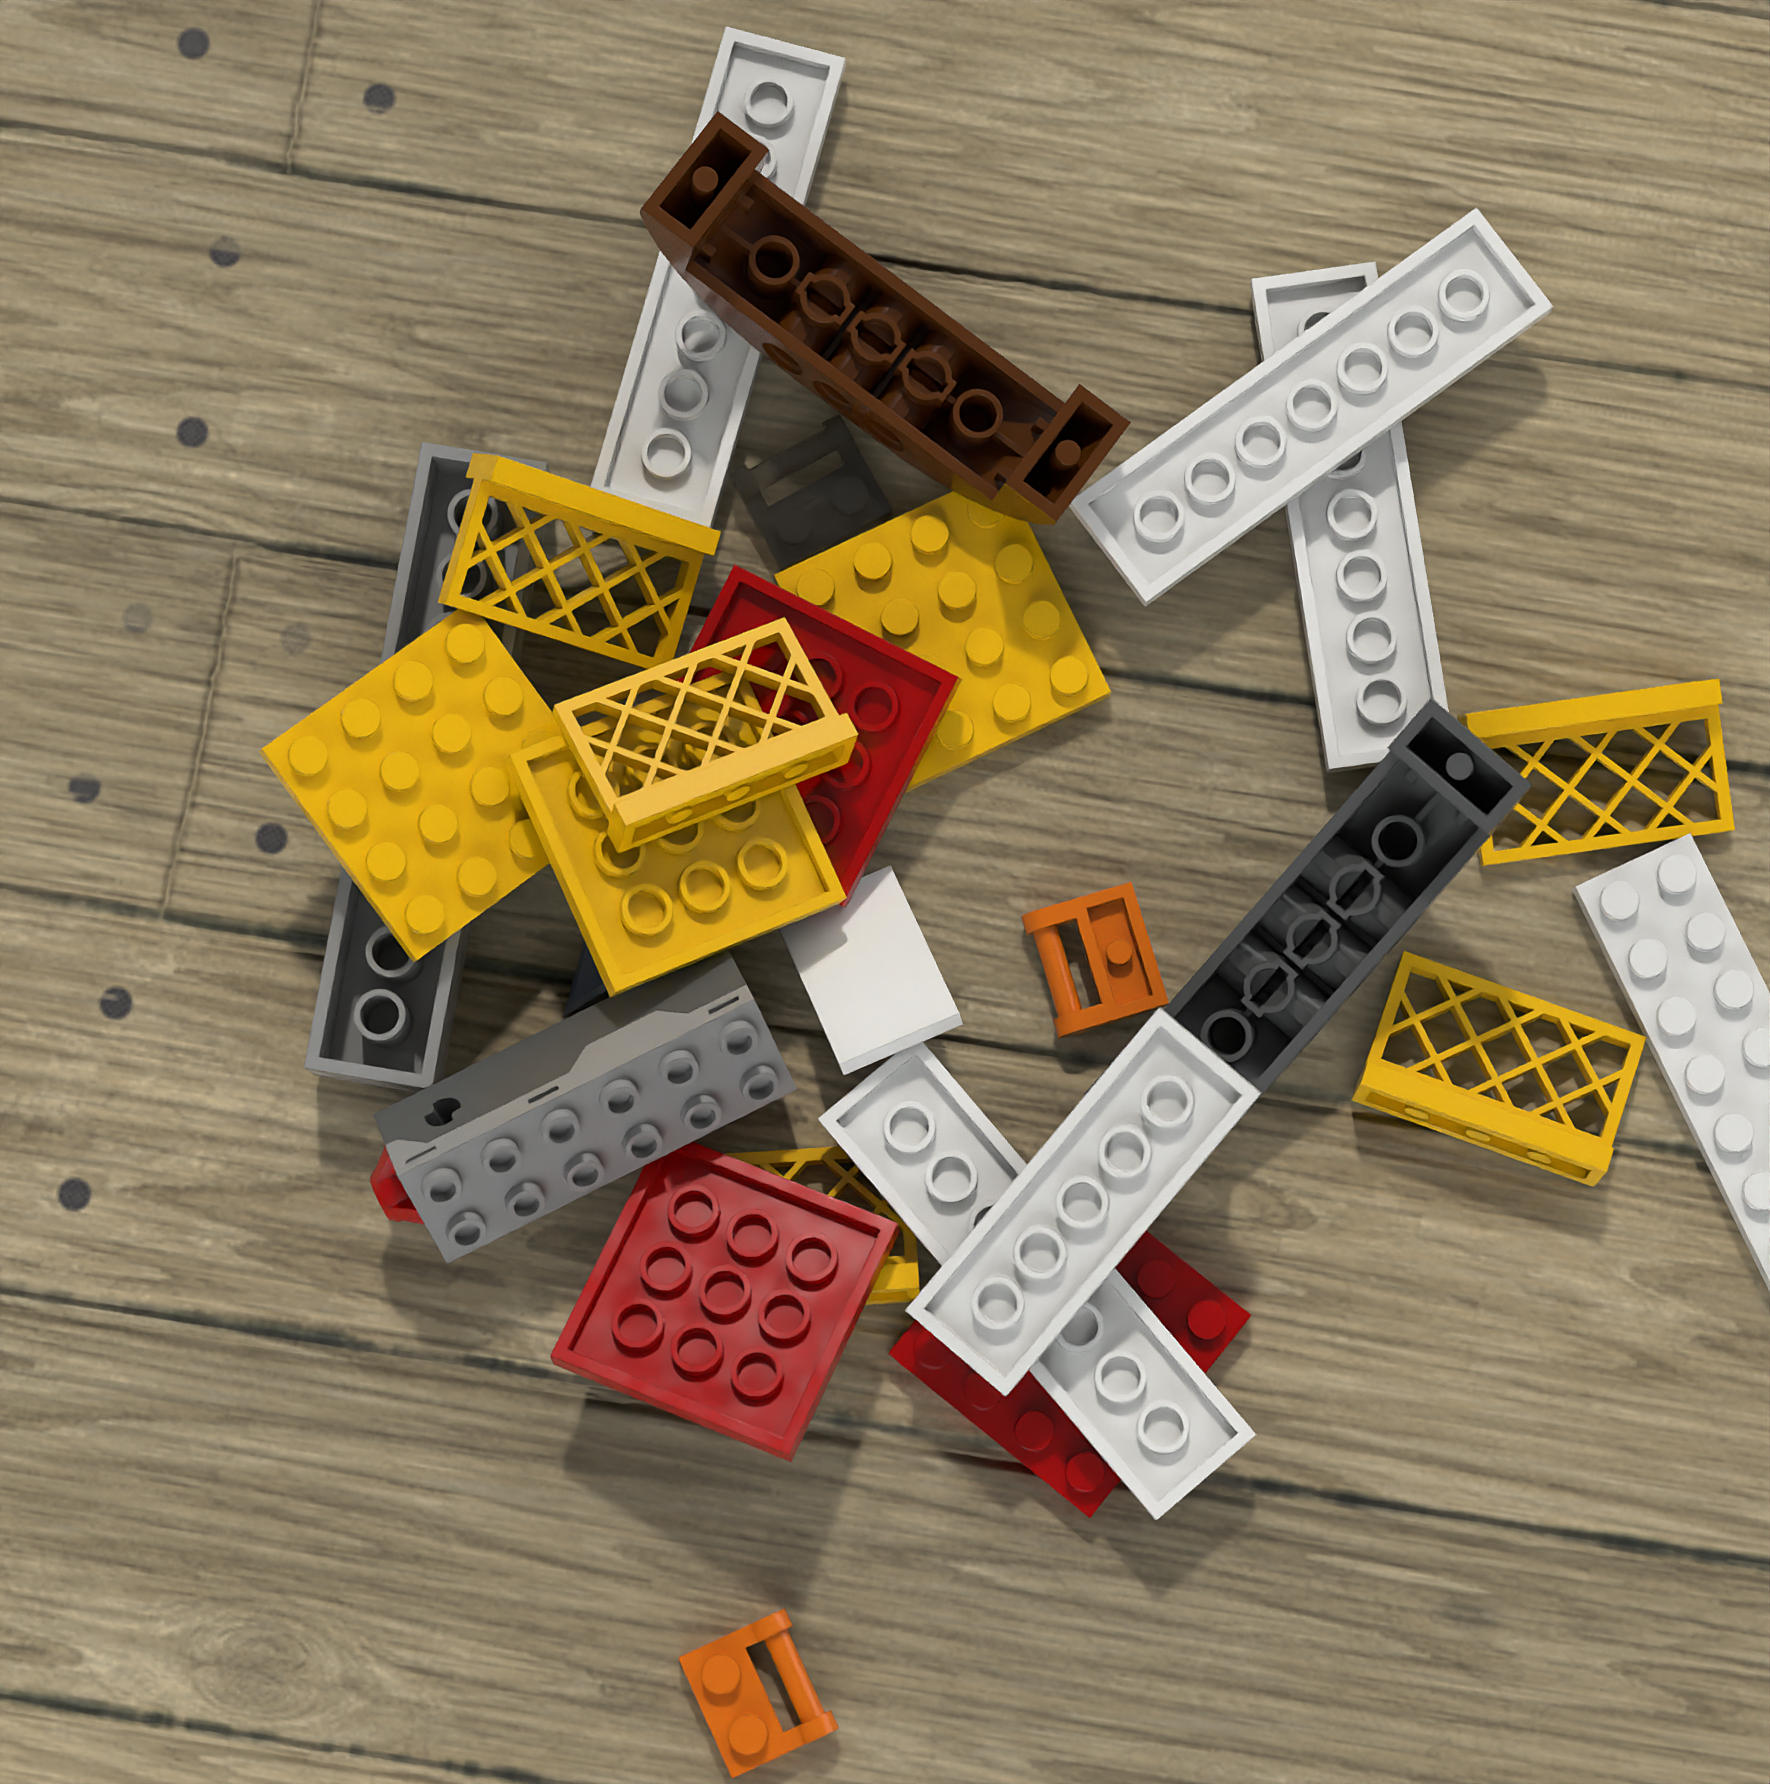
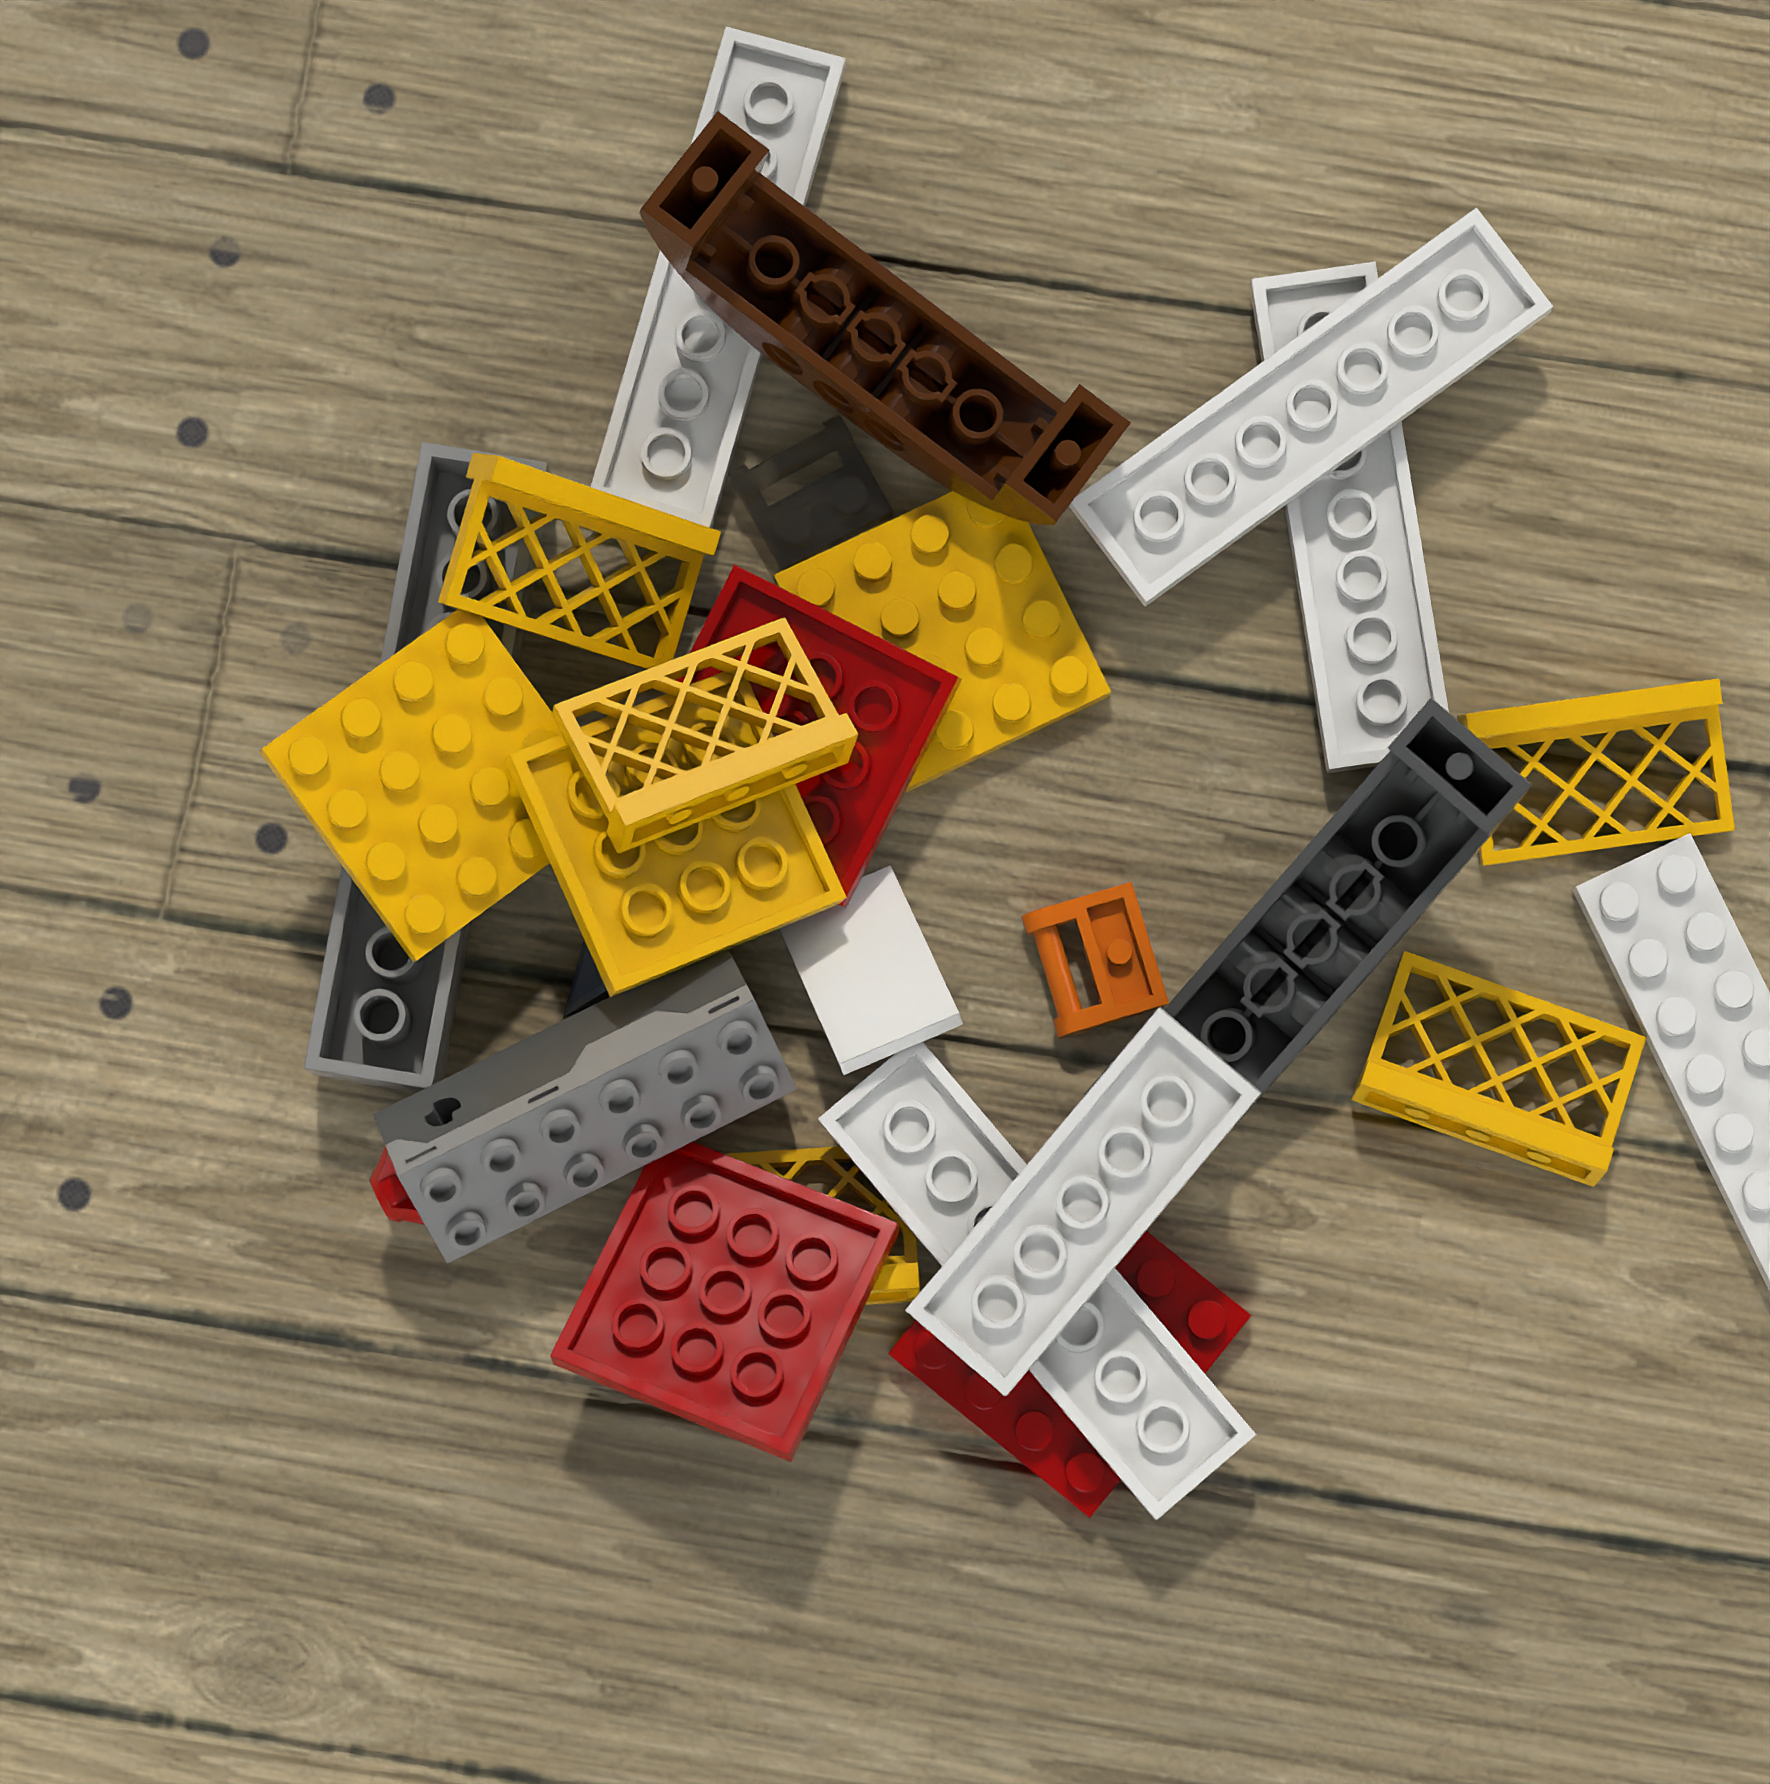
(738, 1702): orange plate -> none

